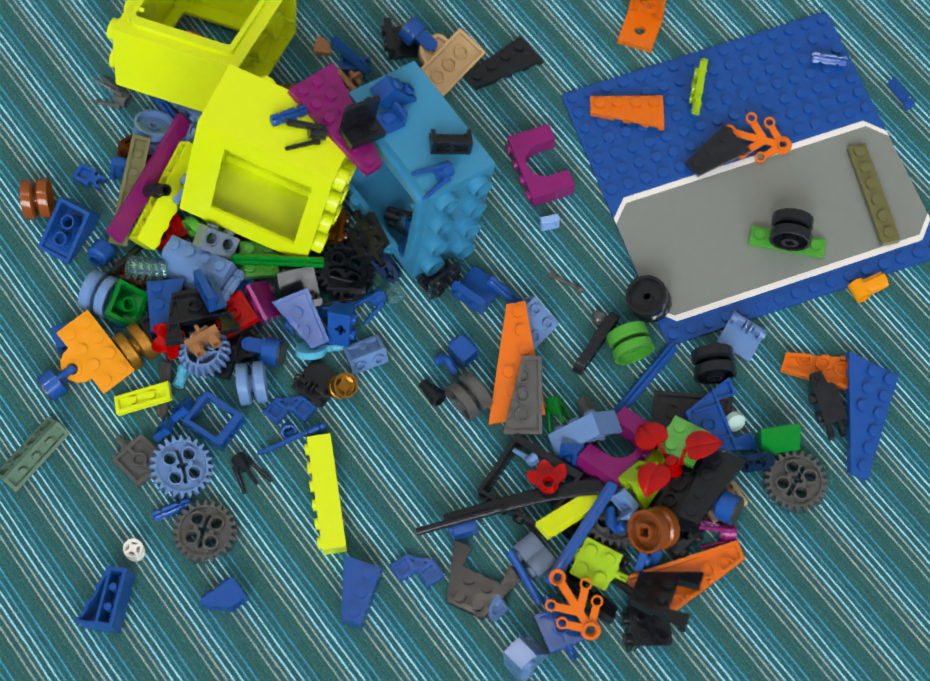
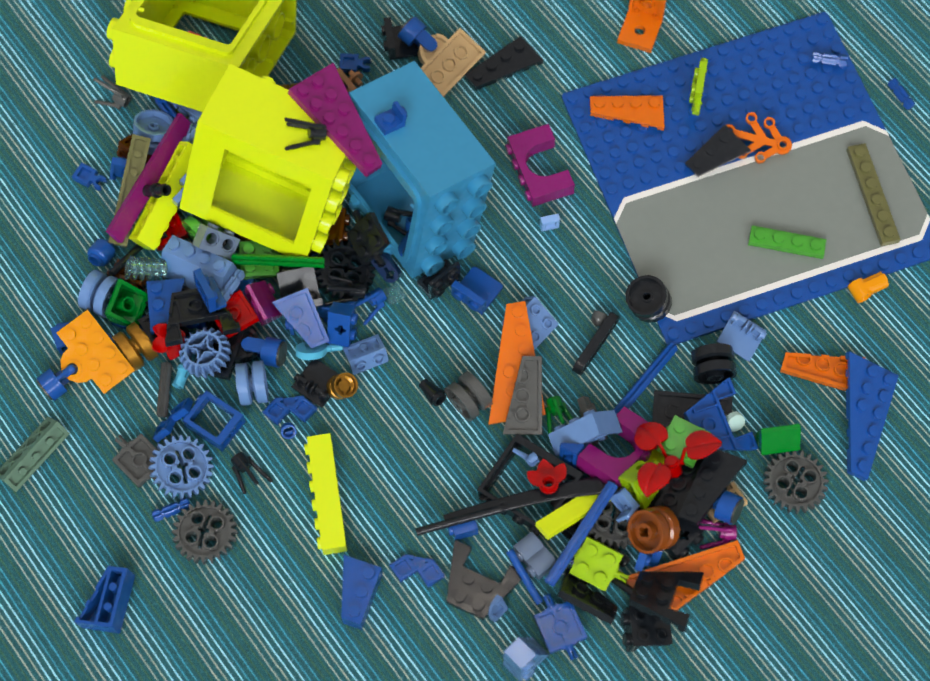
(37, 198): dark orange wheel -> none
(68, 229): blue slope -> none
(130, 550): white wheel -> none
(143, 398): neon yellow tile -> none
(203, 337): medium nougat hips -> none
(225, 597): blue slope -> none
(300, 111): blue axle -> none
(312, 431): blue sword -> none
(322, 47): medium nougat tile -> none
(350, 55): blue axle -> none
(360, 123): black bracket -> none
(393, 90): blue slope -> none
(441, 171): blue plant -> none
(447, 361): blue arm -> none
(450, 143): black hinge -> none
(462, 350): blue brick -> none
(502, 290): blue axle -> none
(552, 275): dark grey hinge -> none
(576, 607): orange plant -> none
(612, 523): blue arm -> none
(630, 342): bright green wheel -> none
(755, 457): dark blue beam -> none
(791, 229): black wheel -> none
(827, 404): black hinge -> none

